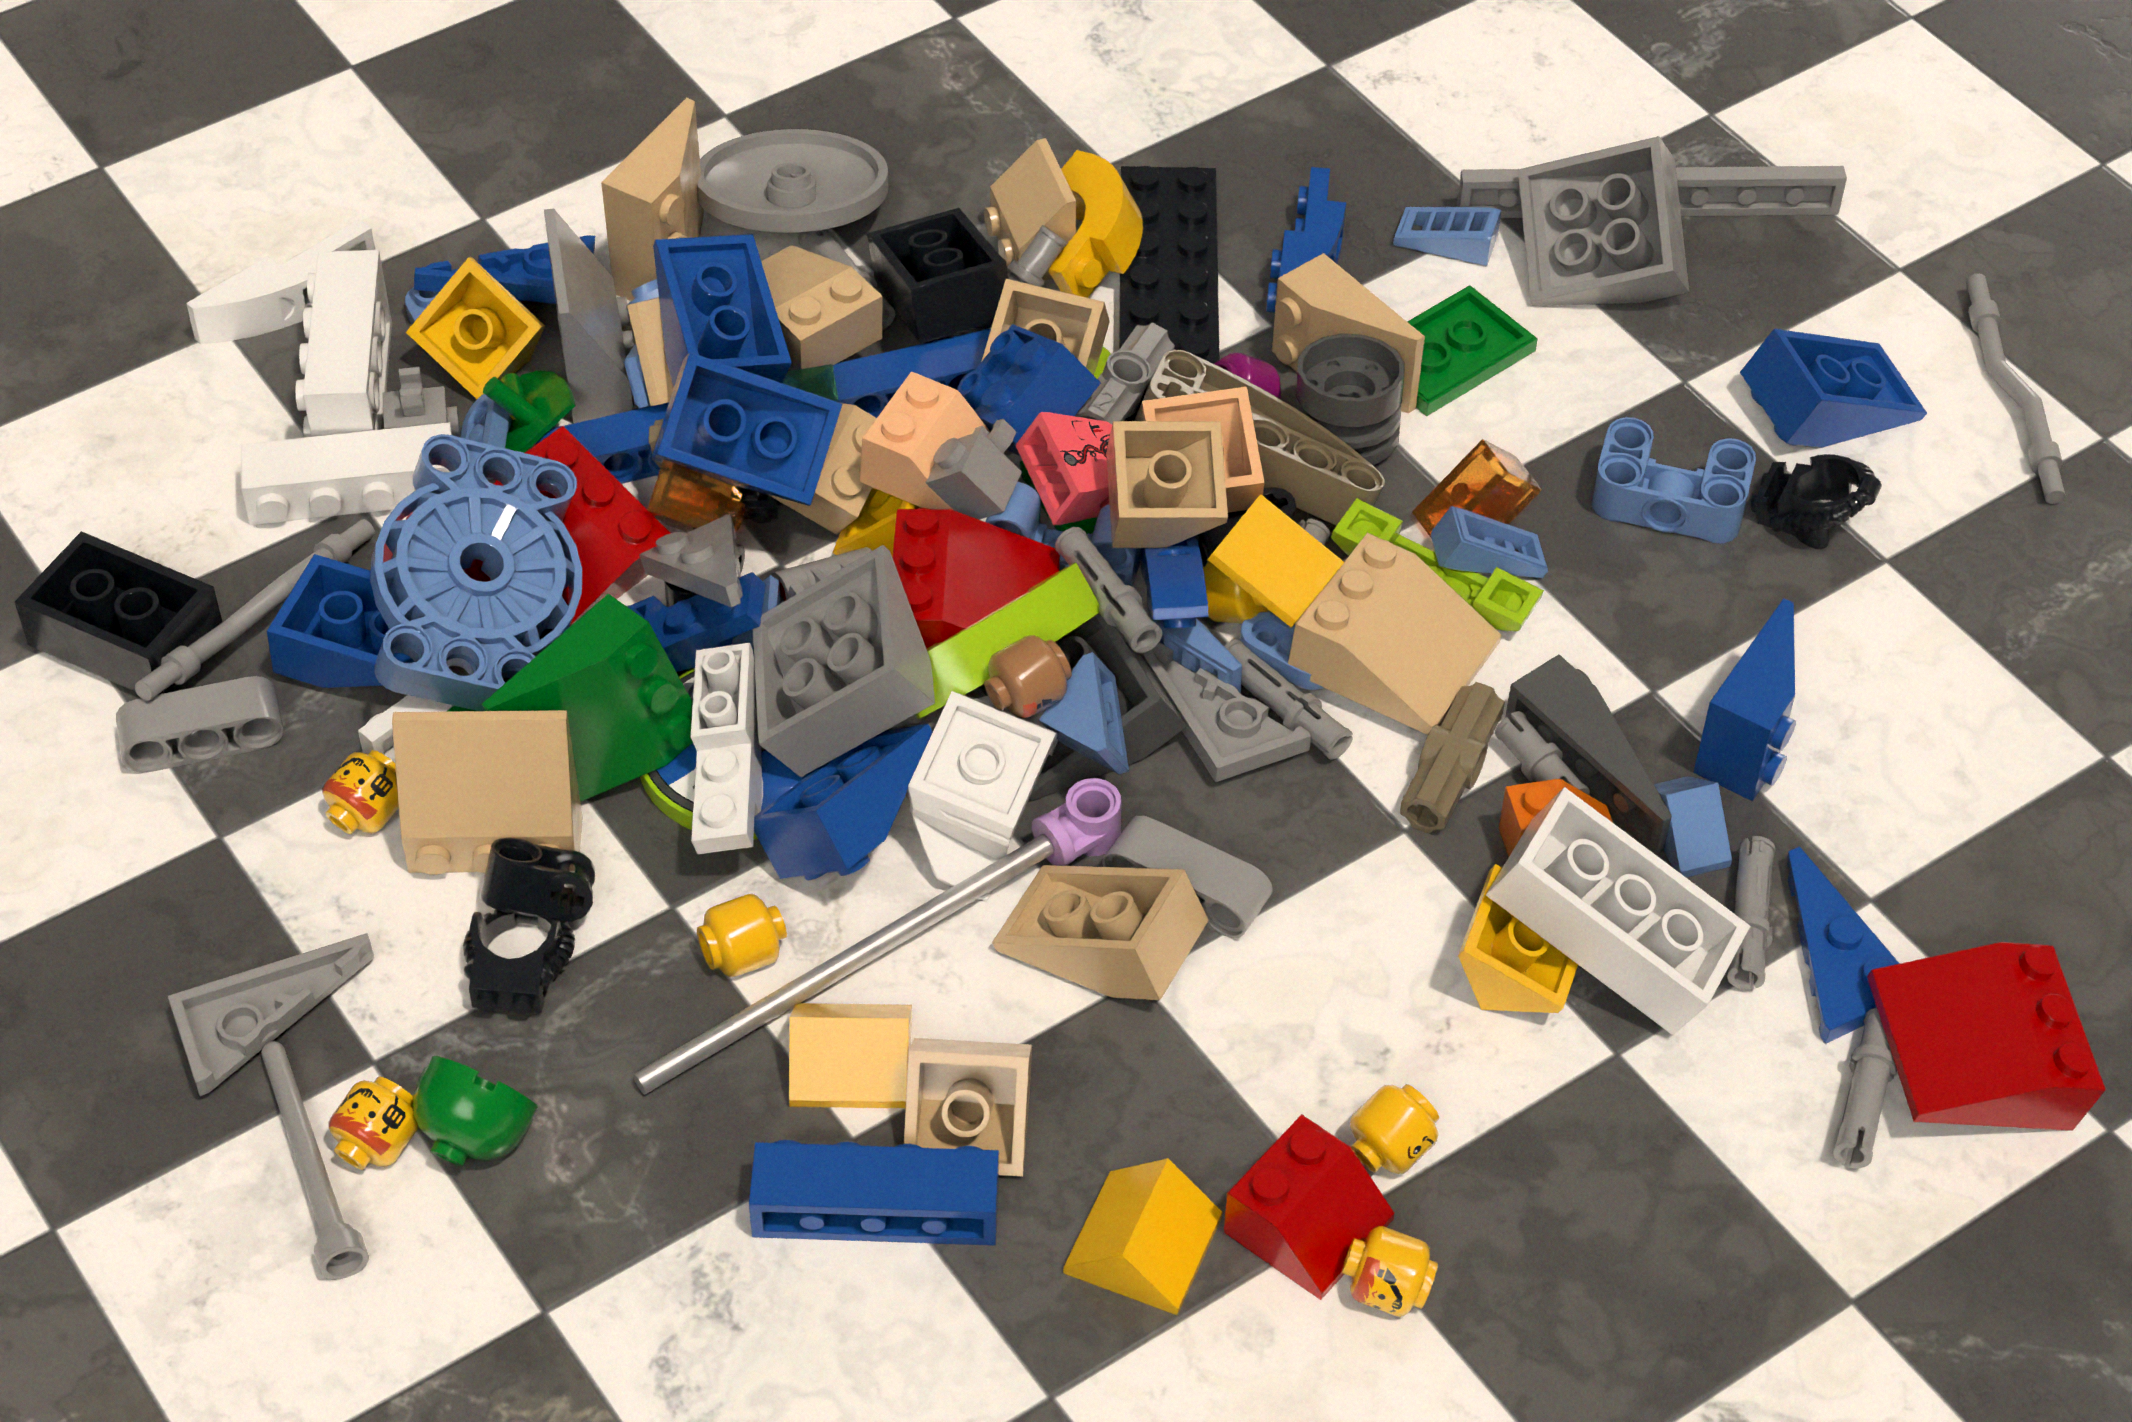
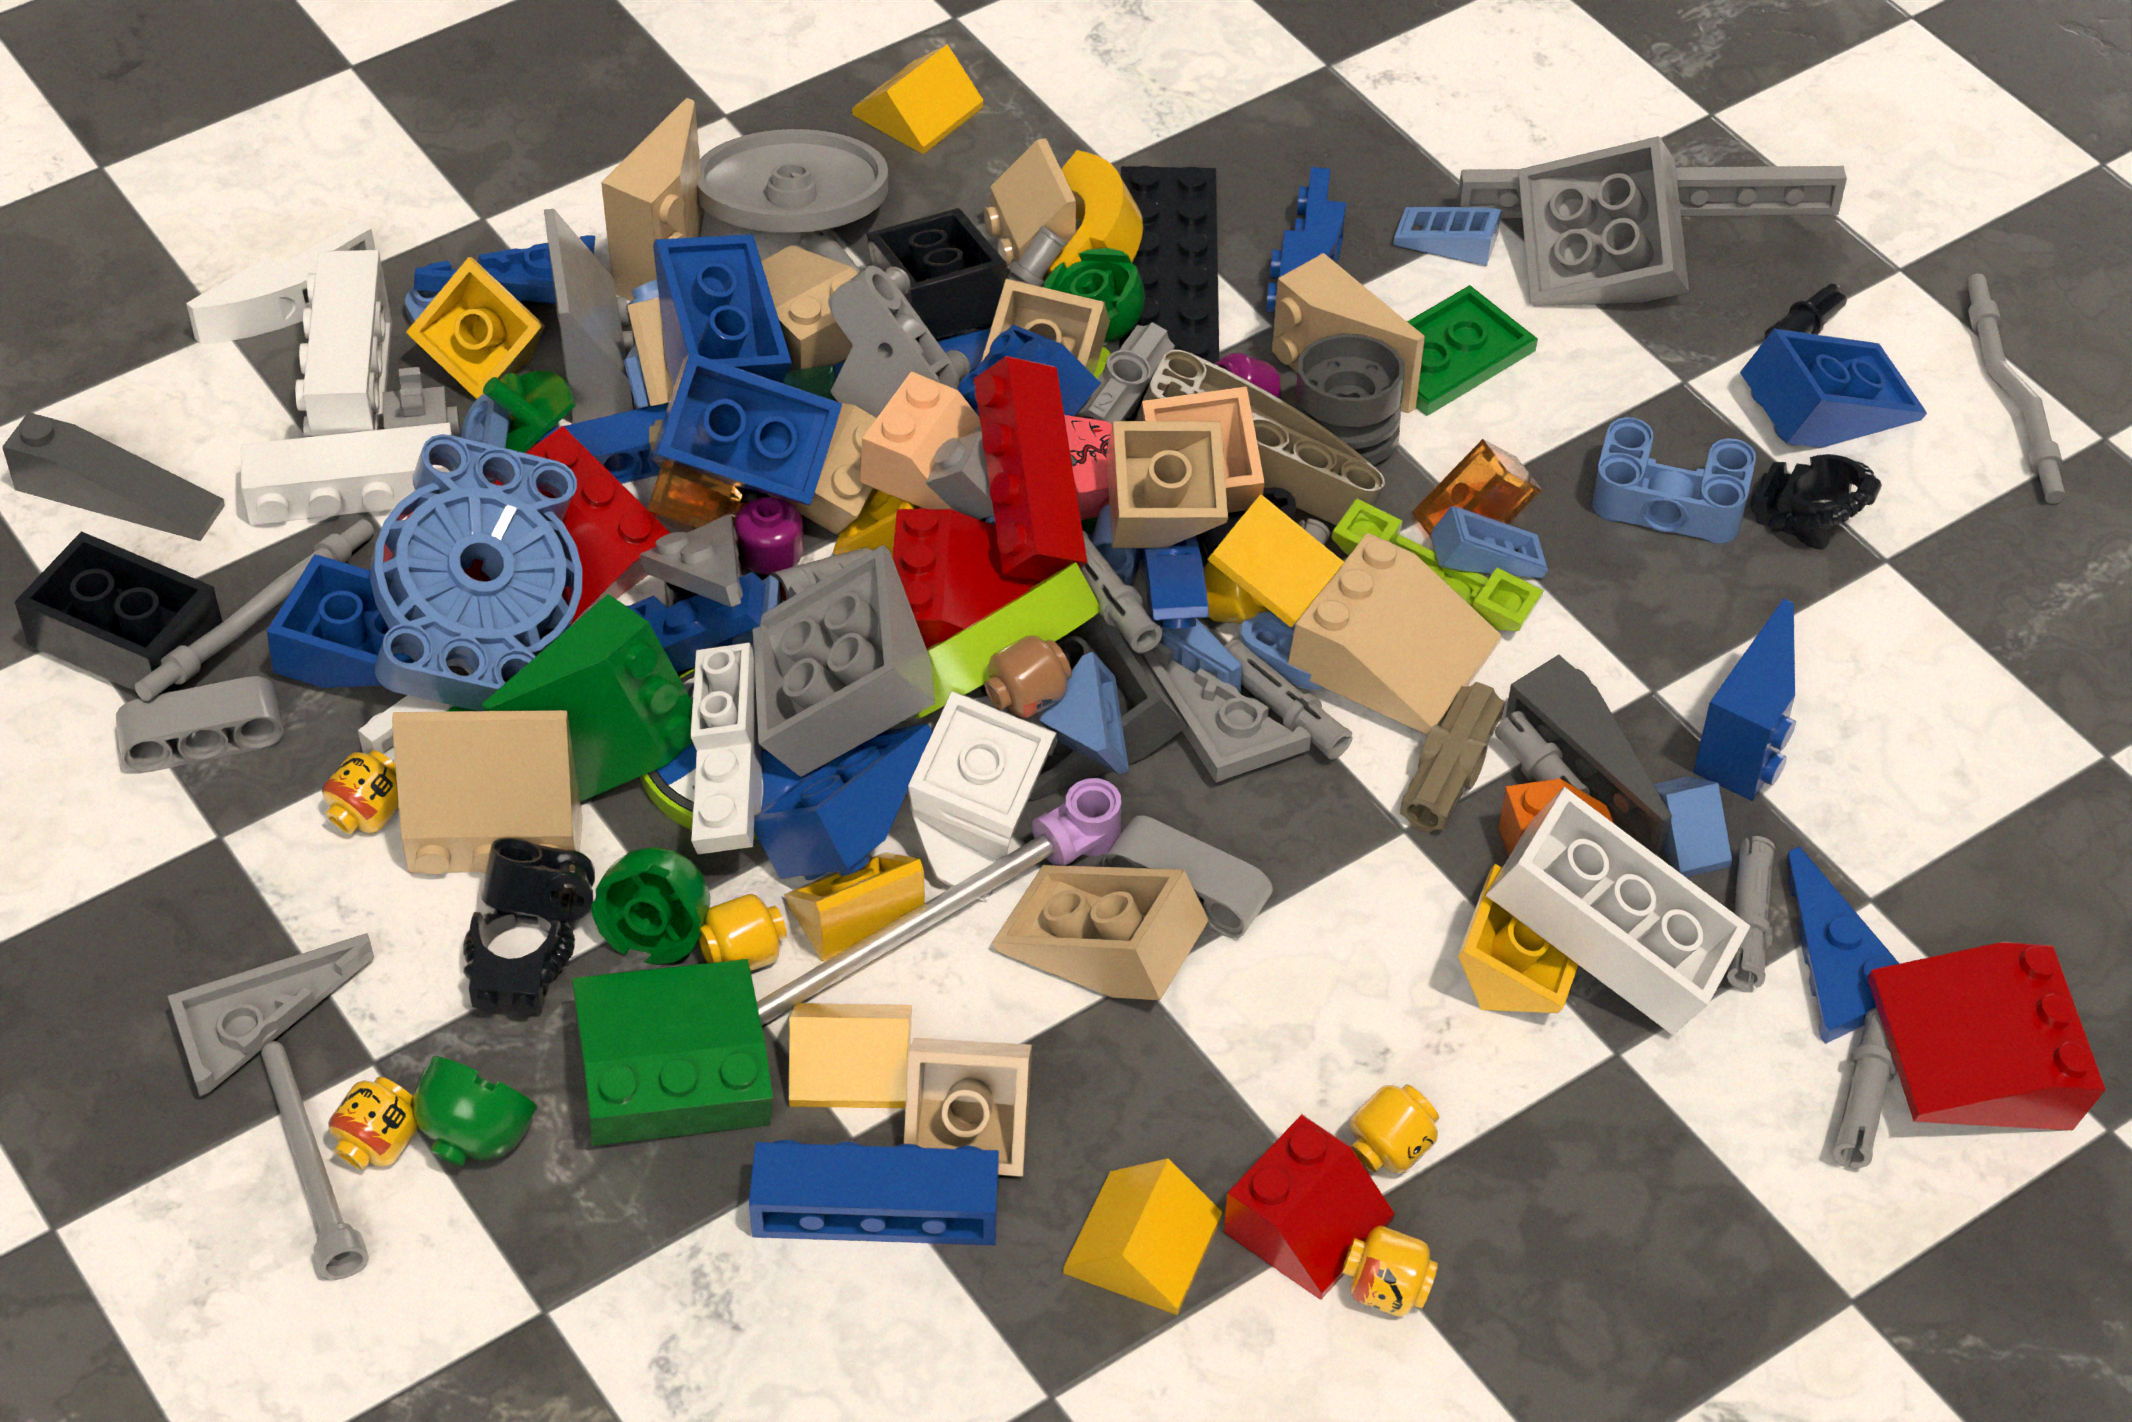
(93, 474): none -> dark grey slope
(652, 904): none -> green cylinder
(672, 1052): none -> green slope
(769, 535): none -> magenta head
(851, 907): none -> yellow slope
(884, 342): none -> light grey piece
(922, 101): none -> yellow slope
(1029, 469): none -> red brick
(1105, 277): none -> green cylinder
(1811, 314): none -> black axle

